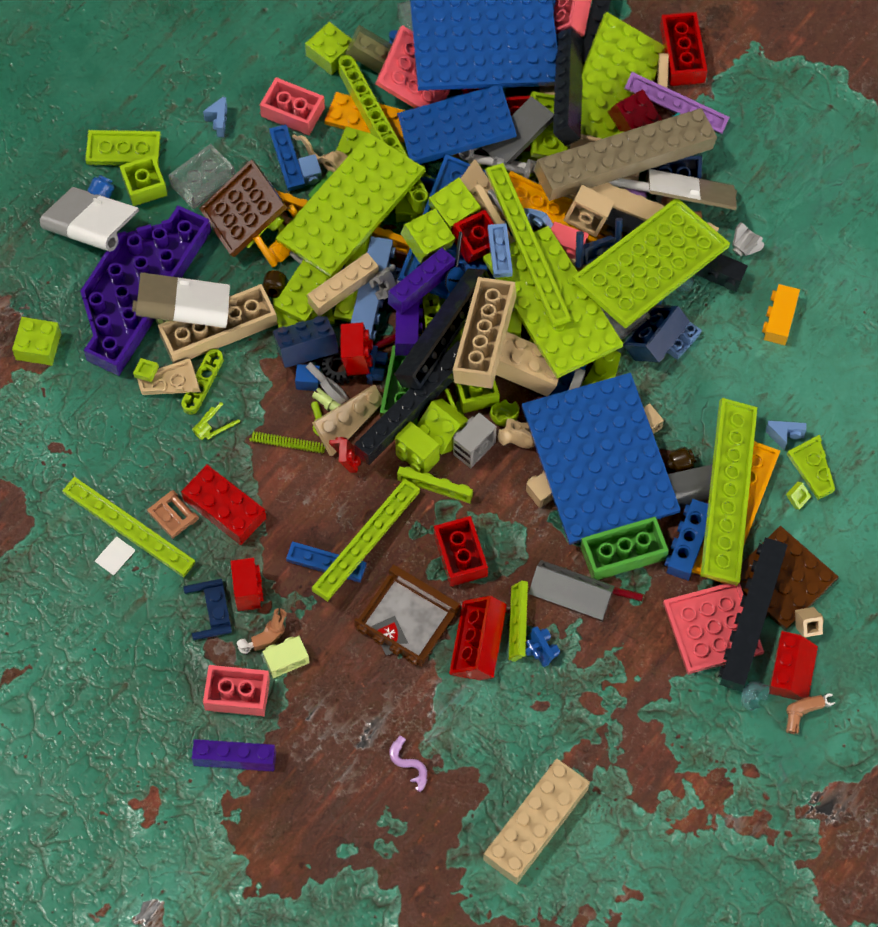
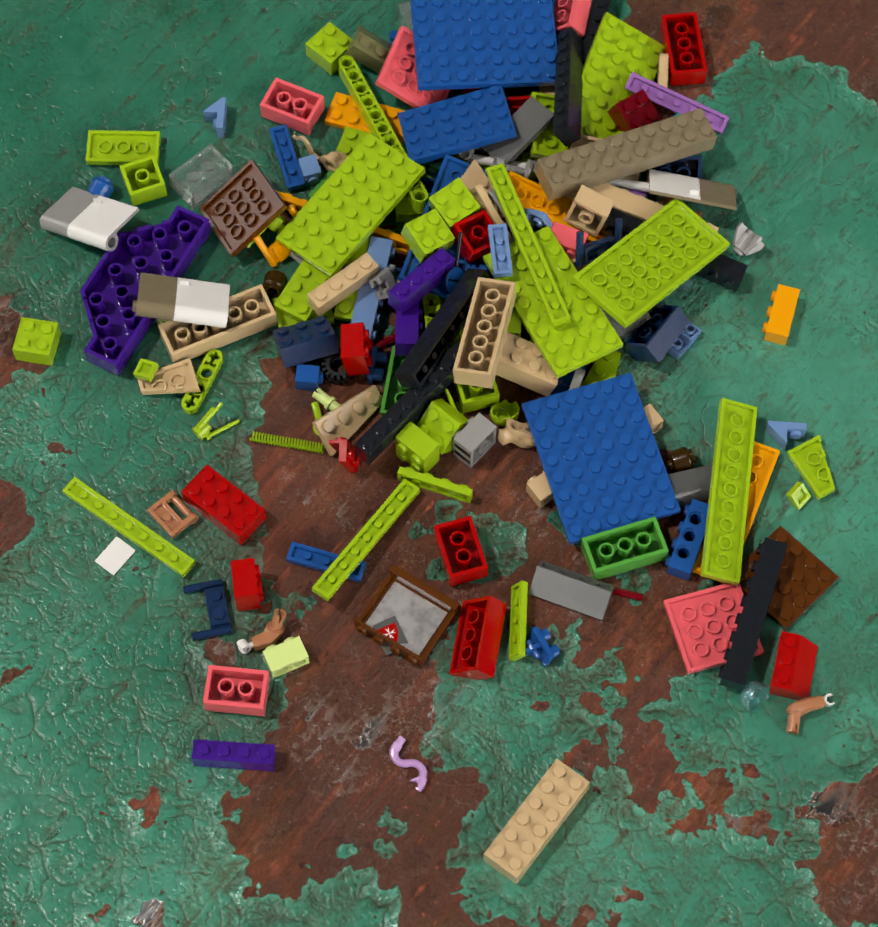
(329, 385): light grey piece -> none
(809, 622): tan brick -> none

